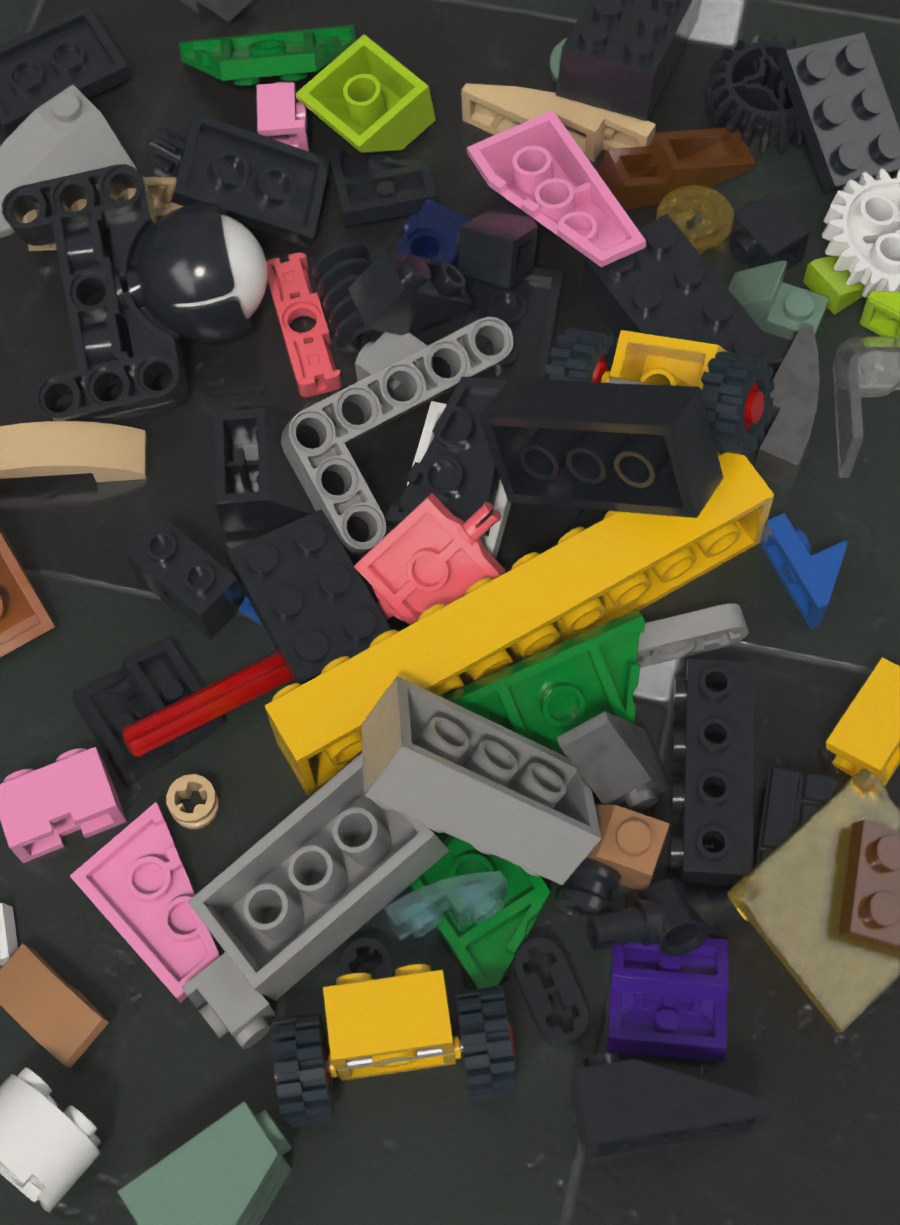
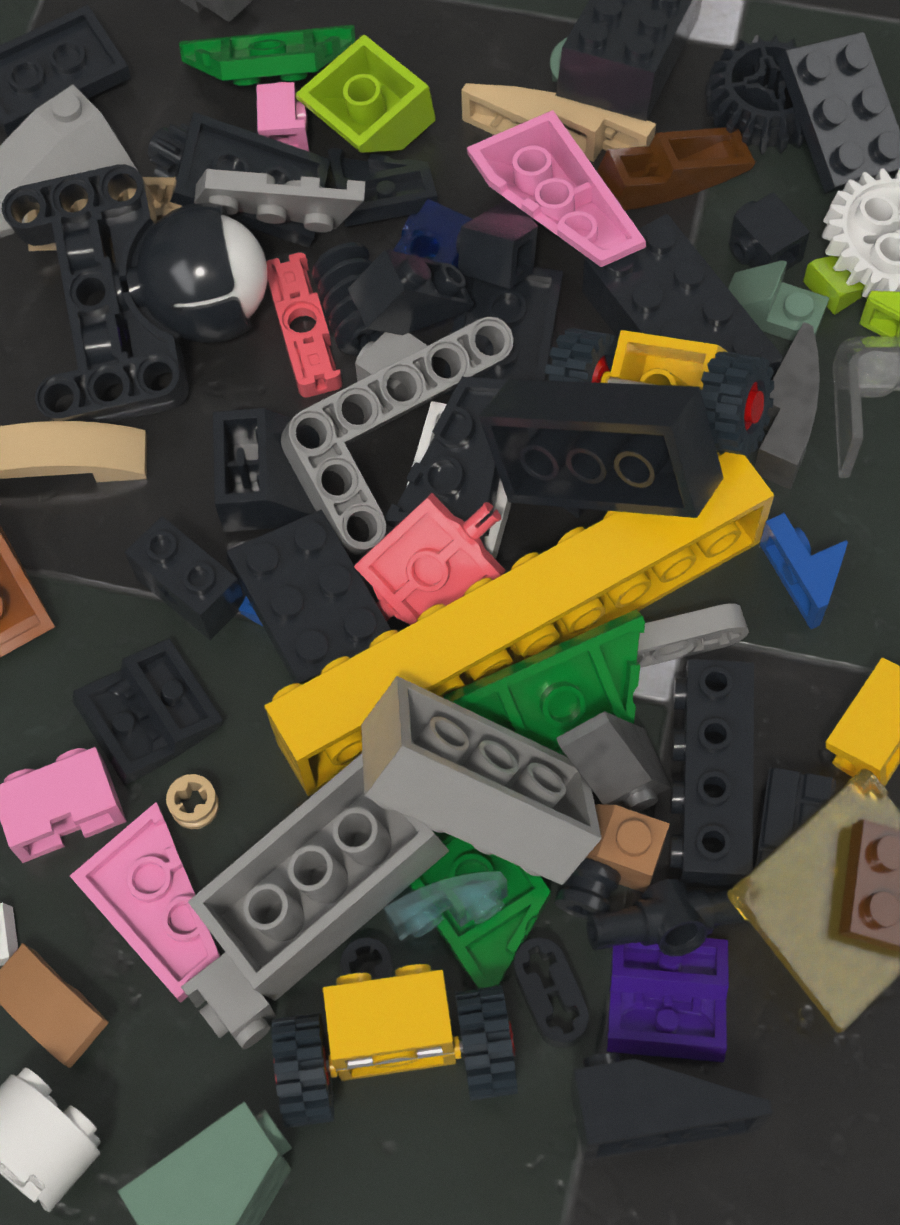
(205, 705): red axle -> none
(275, 203): none -> light grey wing
(716, 214): clear yellow gear -> none

